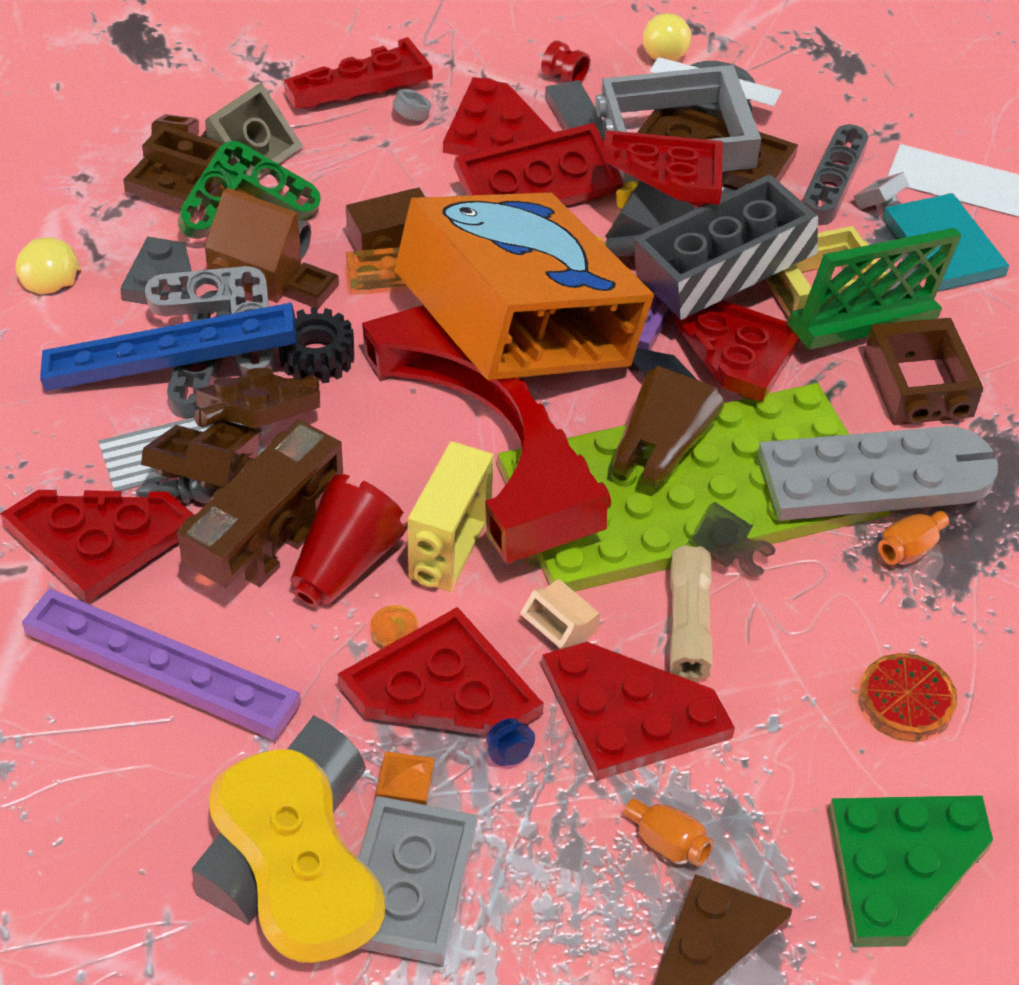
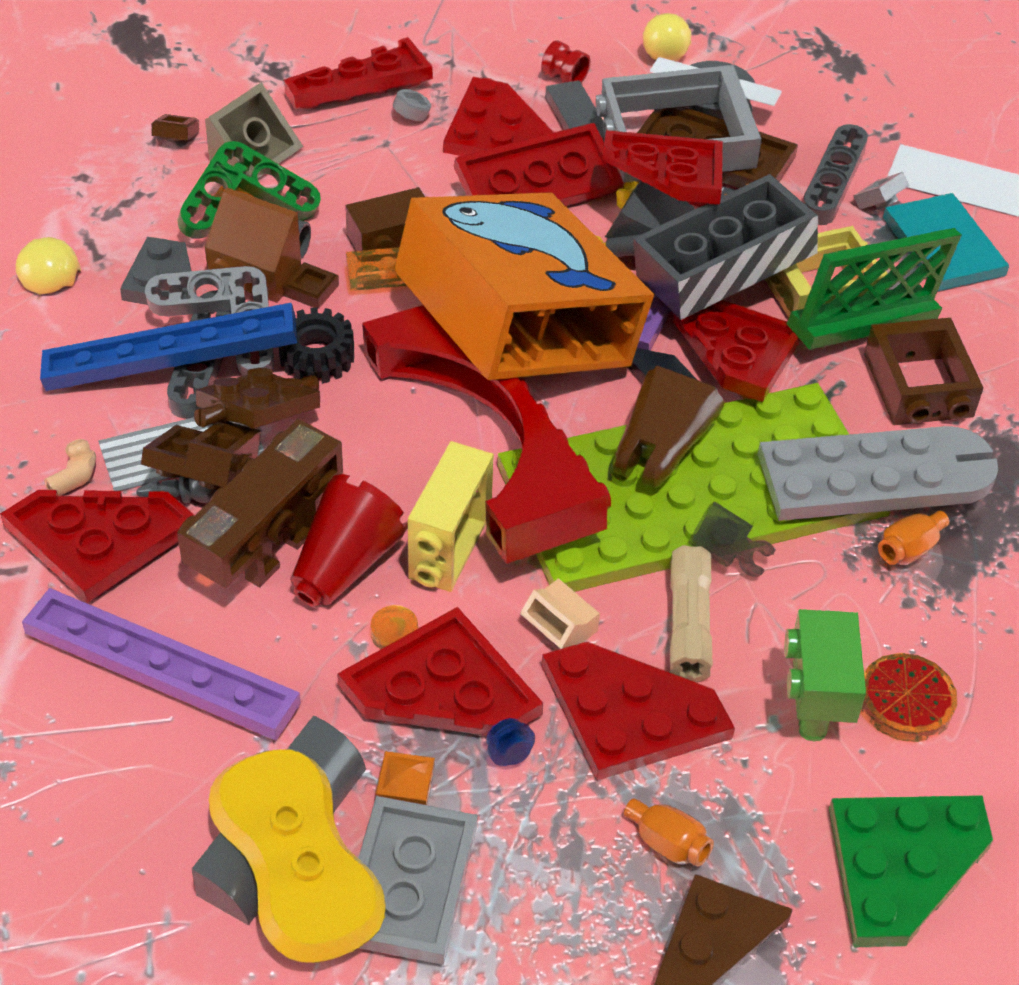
(78, 468): none -> light nougat arm
(171, 166): reddish brown plate -> none
(826, 670): none -> bright green brick

